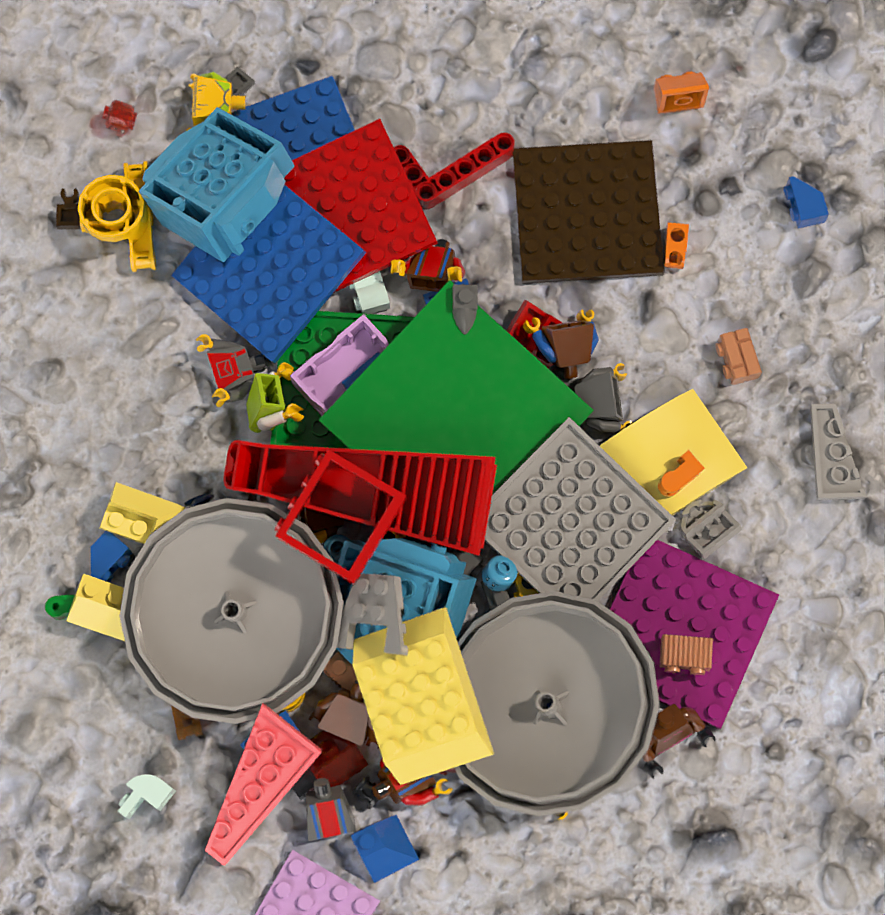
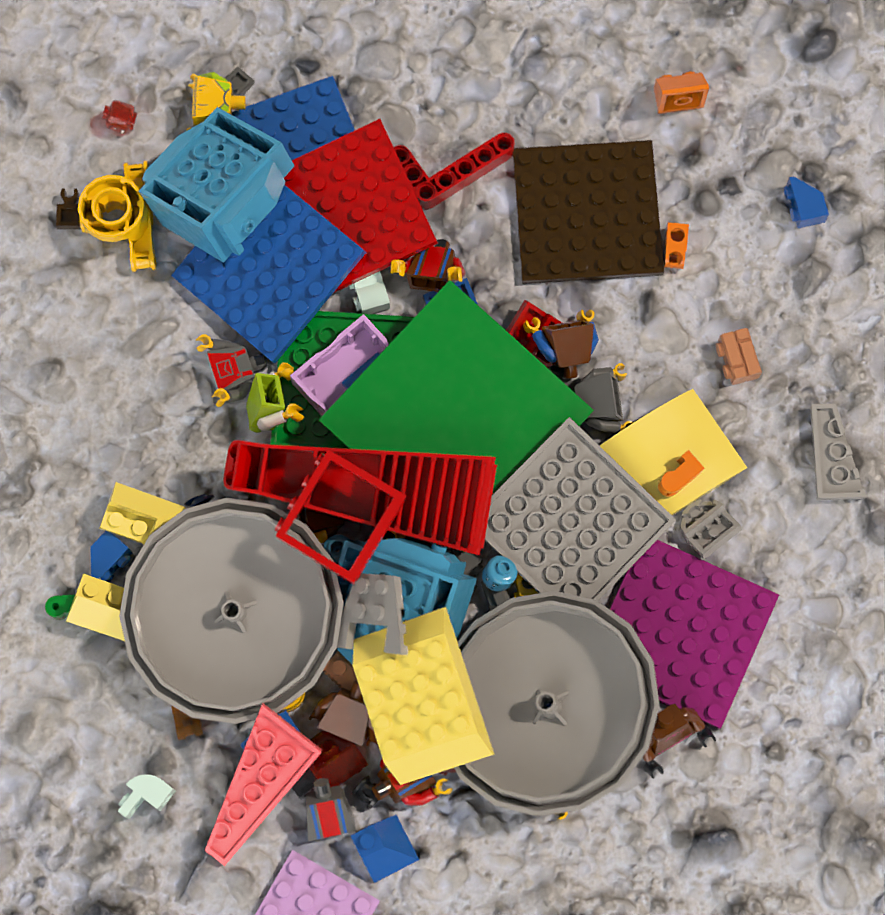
(464, 306): dark grey plate -> none
(686, 653): nougat brick -> none

